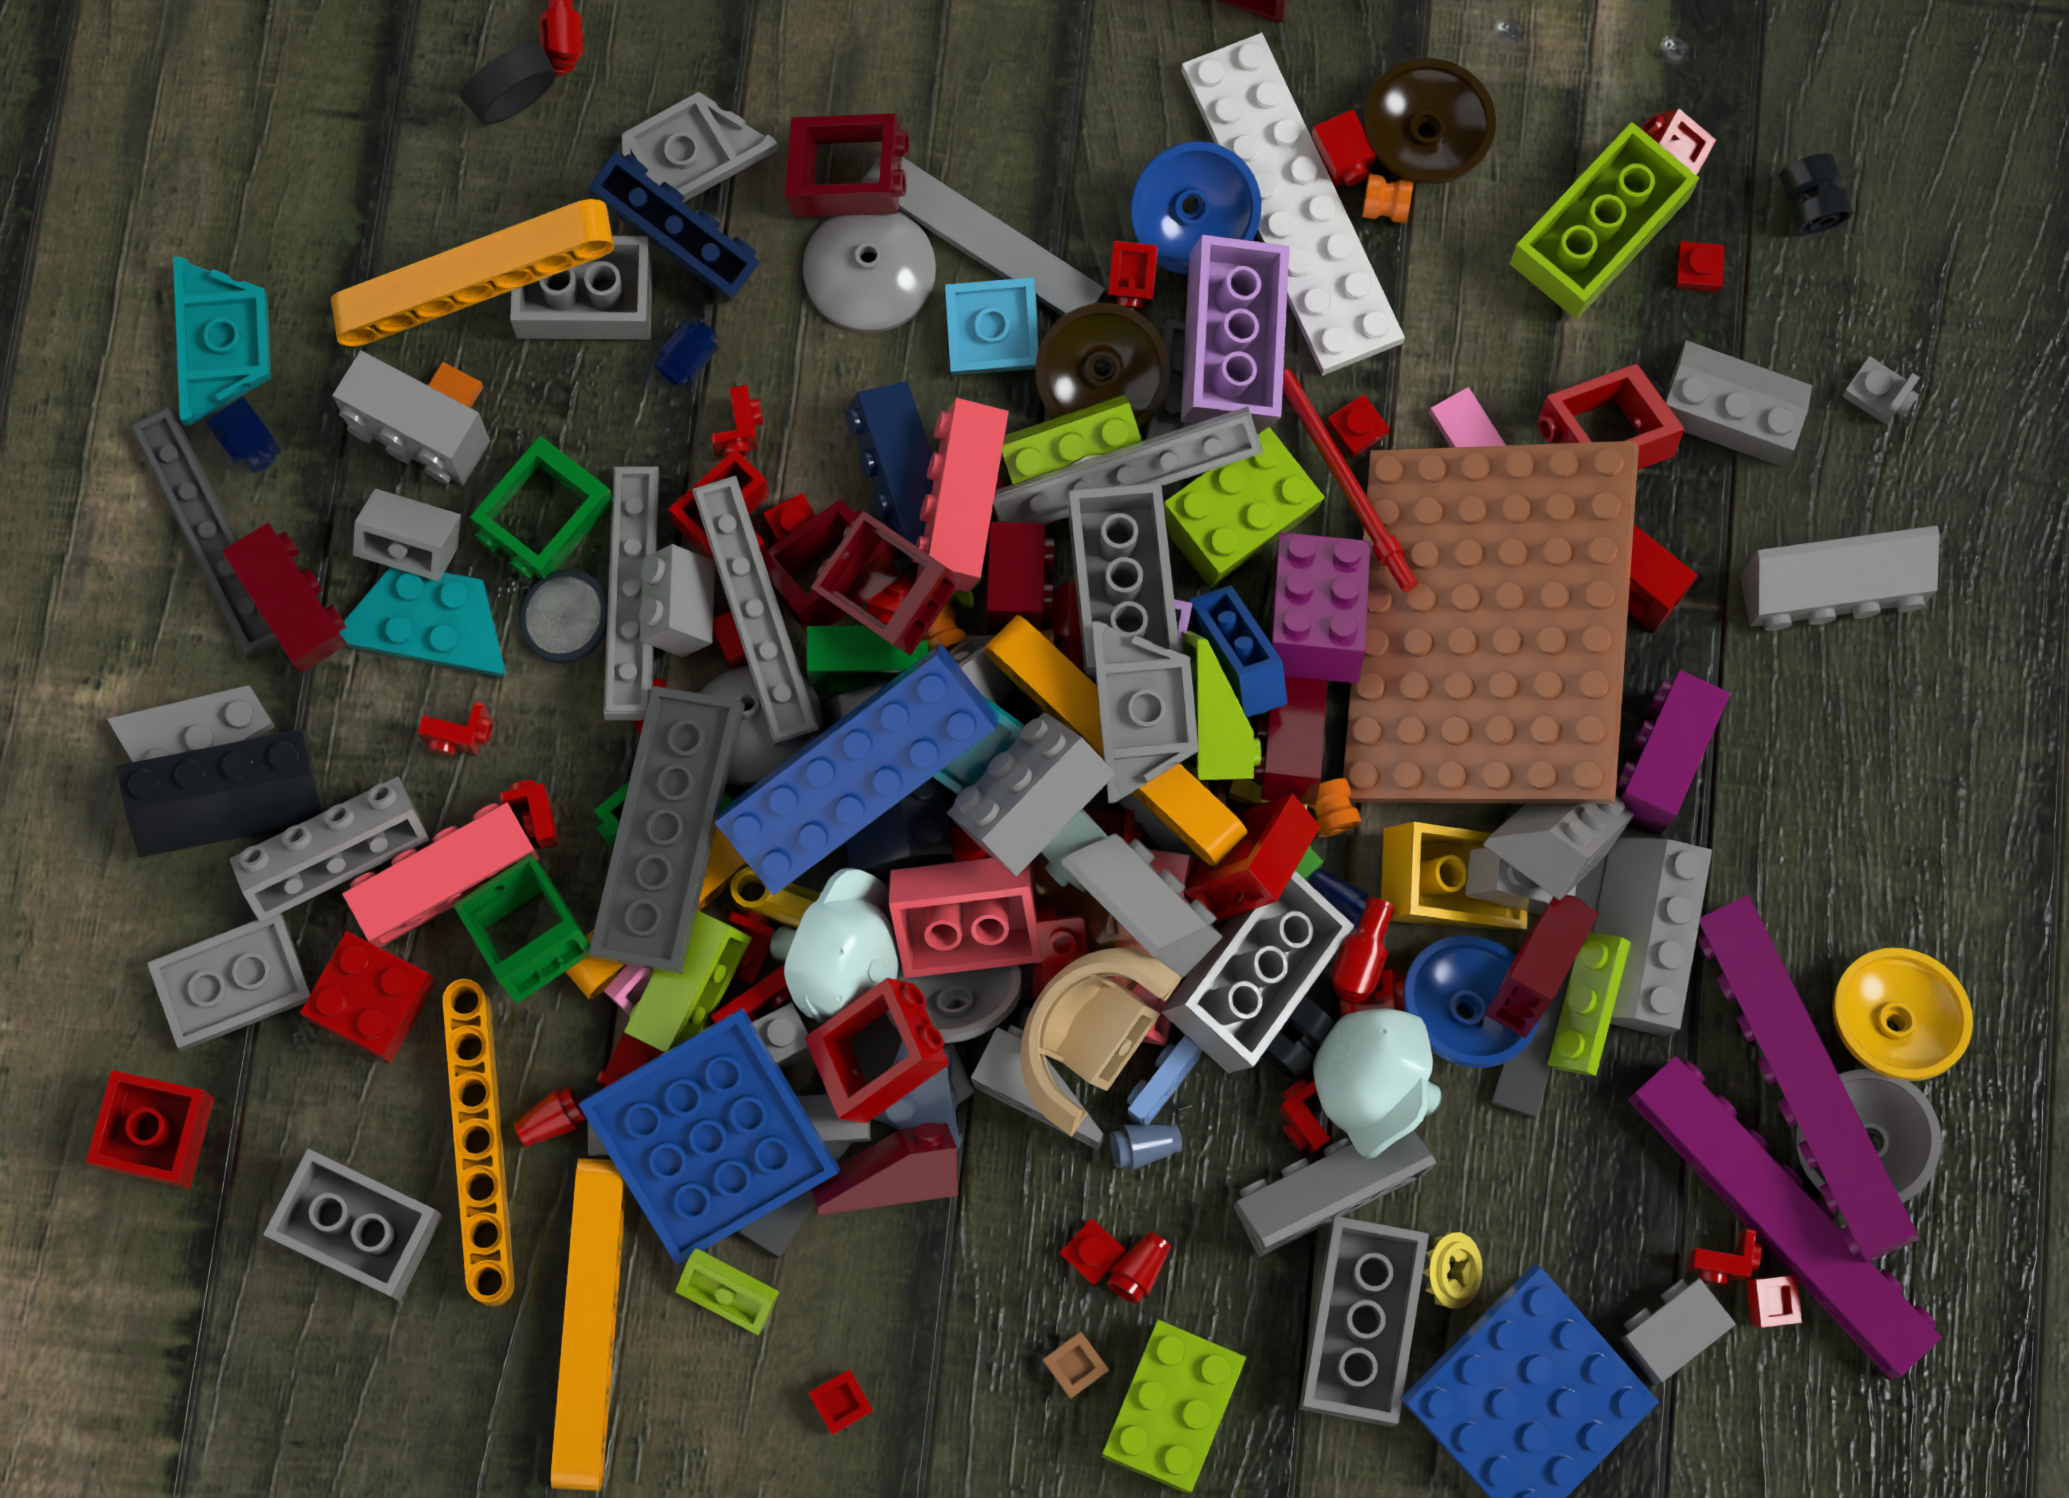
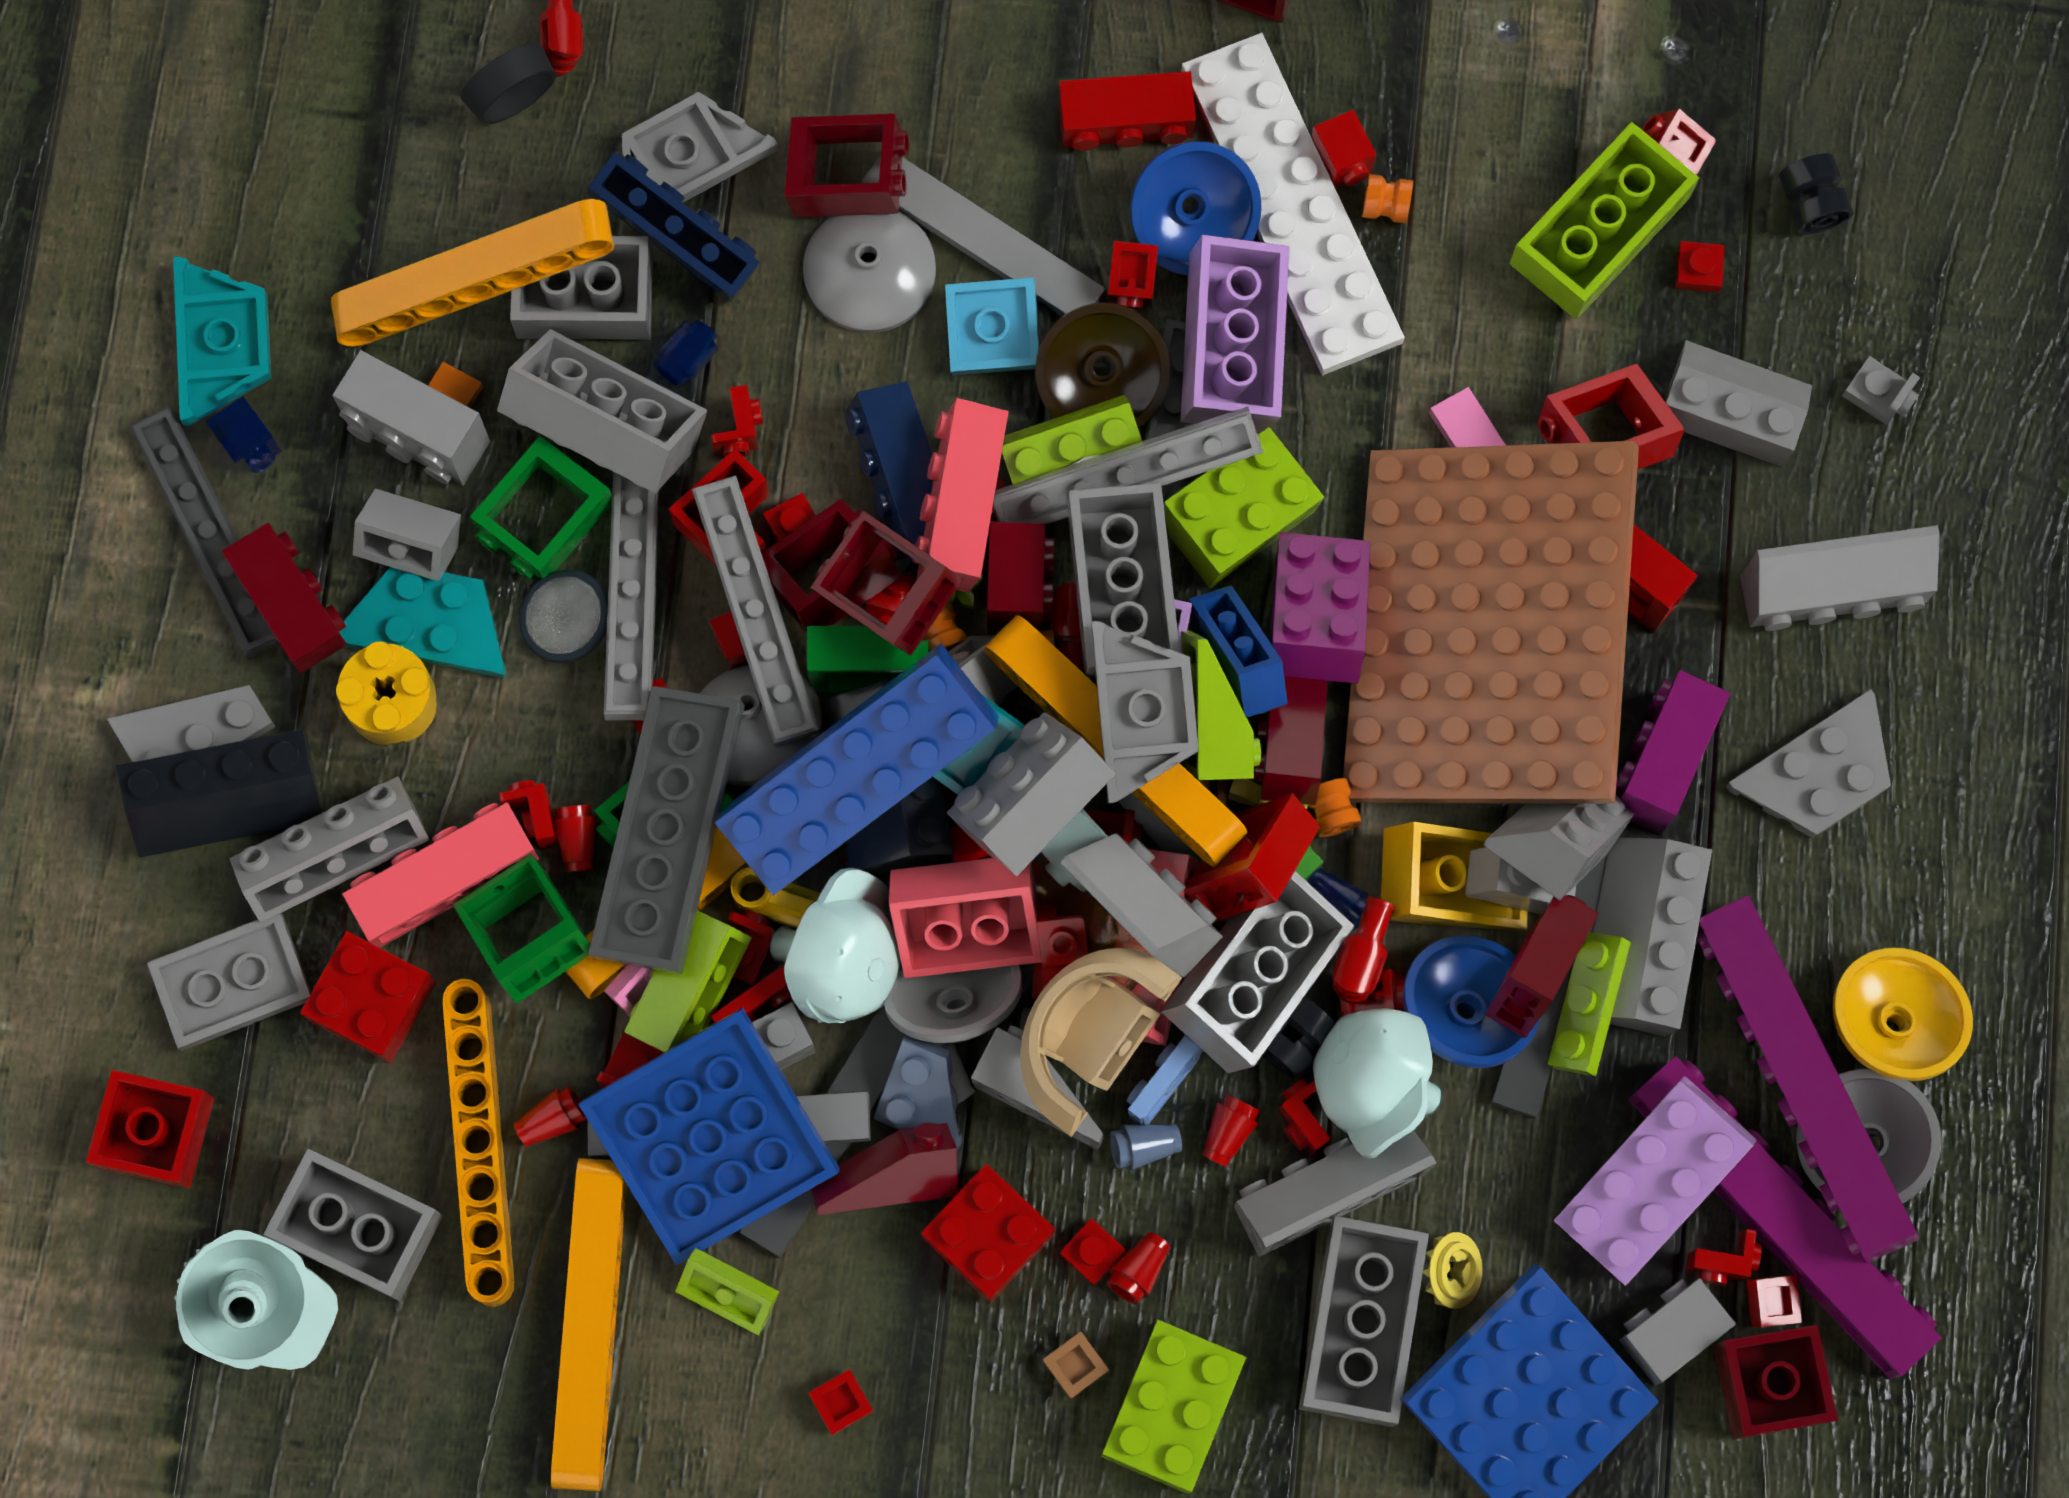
(253, 1304): none -> light aqua piece
(381, 669): none -> yellow brick
(448, 737): red bracket -> none
(576, 836): none -> red cone
(601, 410): none -> light grey brick
(677, 600): light grey brick -> none
(838, 1065): red window -> none
(988, 1233): none -> red brick
(1127, 110): none -> red brick
(1229, 1129): none -> red cone
(1358, 426): red plate -> none
(1386, 546): red bar -> none
(1434, 98): dark brown dish -> none
(1655, 1180): none -> lavender brick
(1775, 1382): none -> dark red brick
(1822, 771): none -> light grey wing

